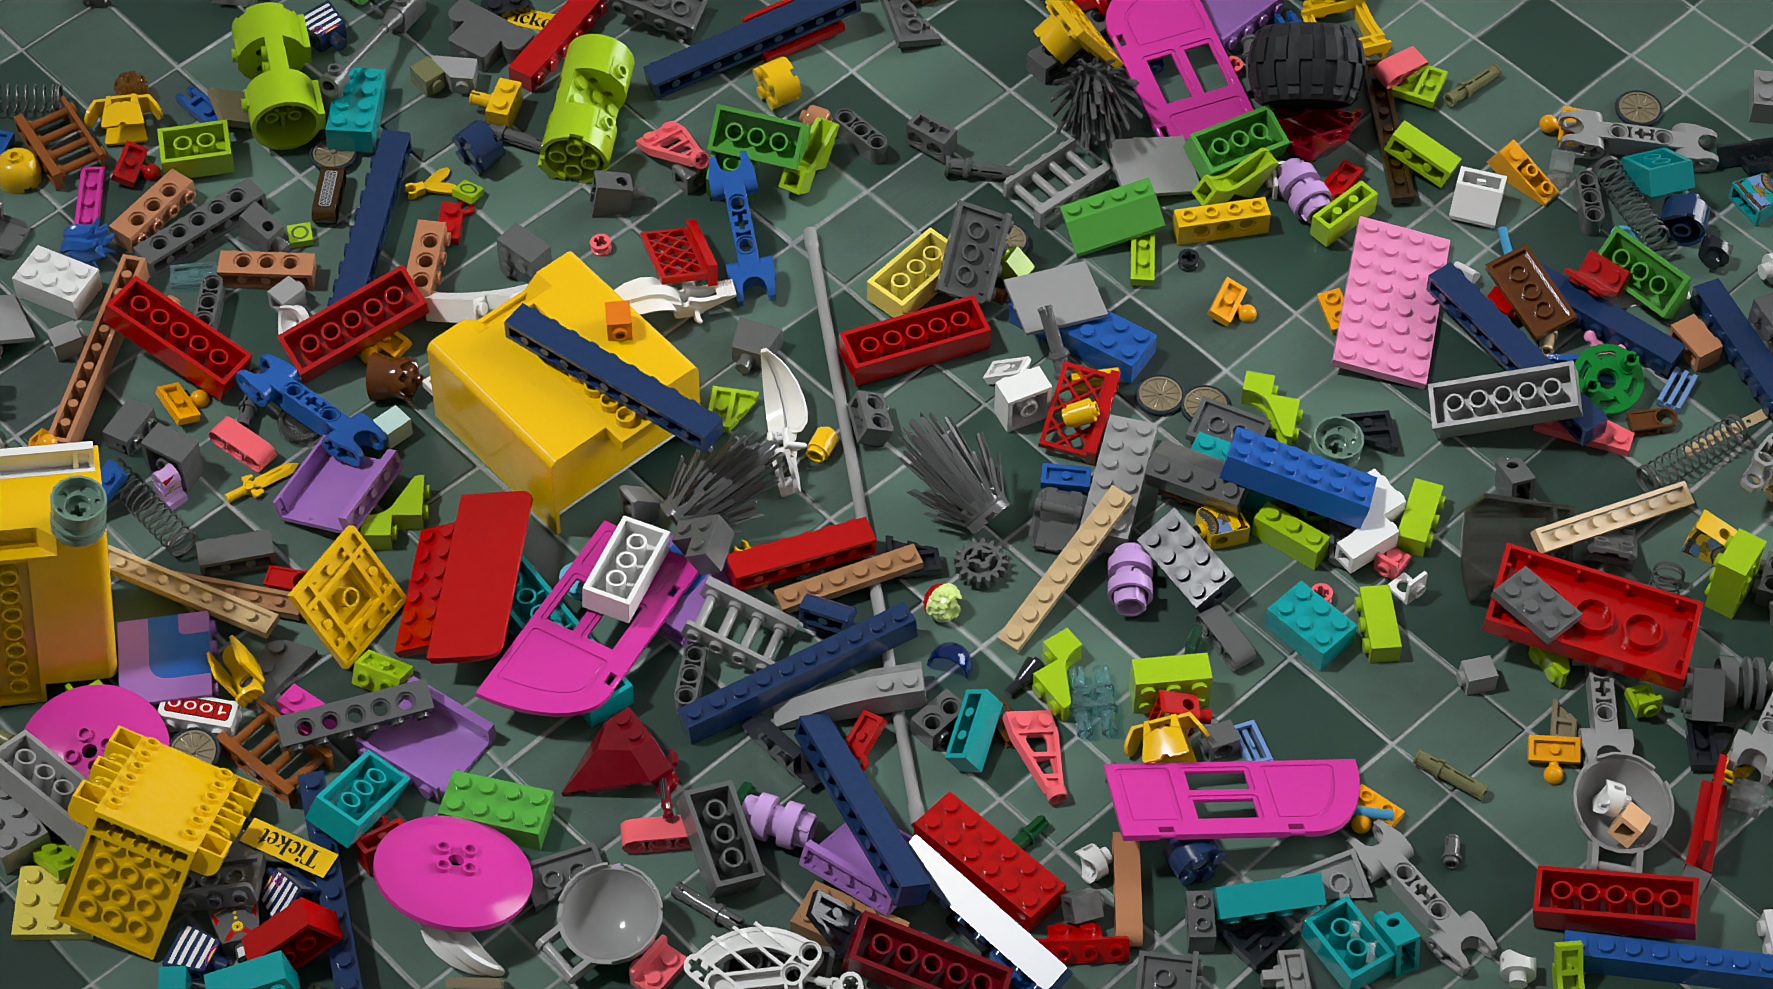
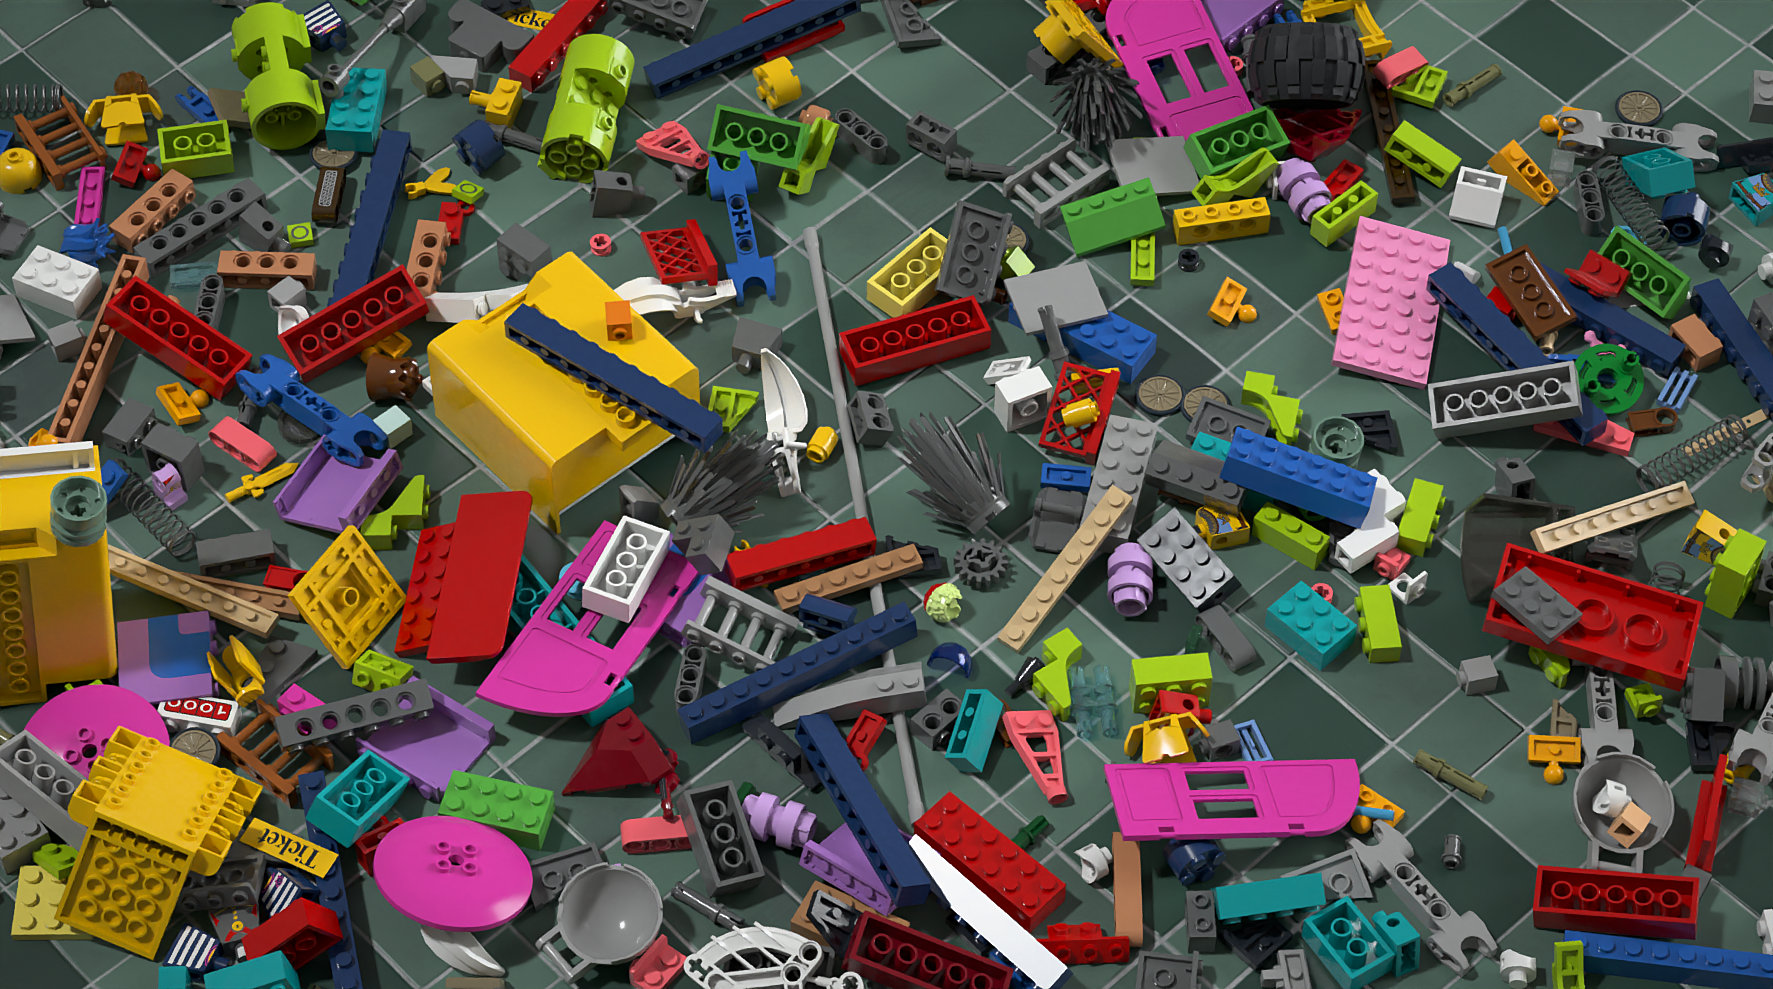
(1082, 905): flat silver brick -> none

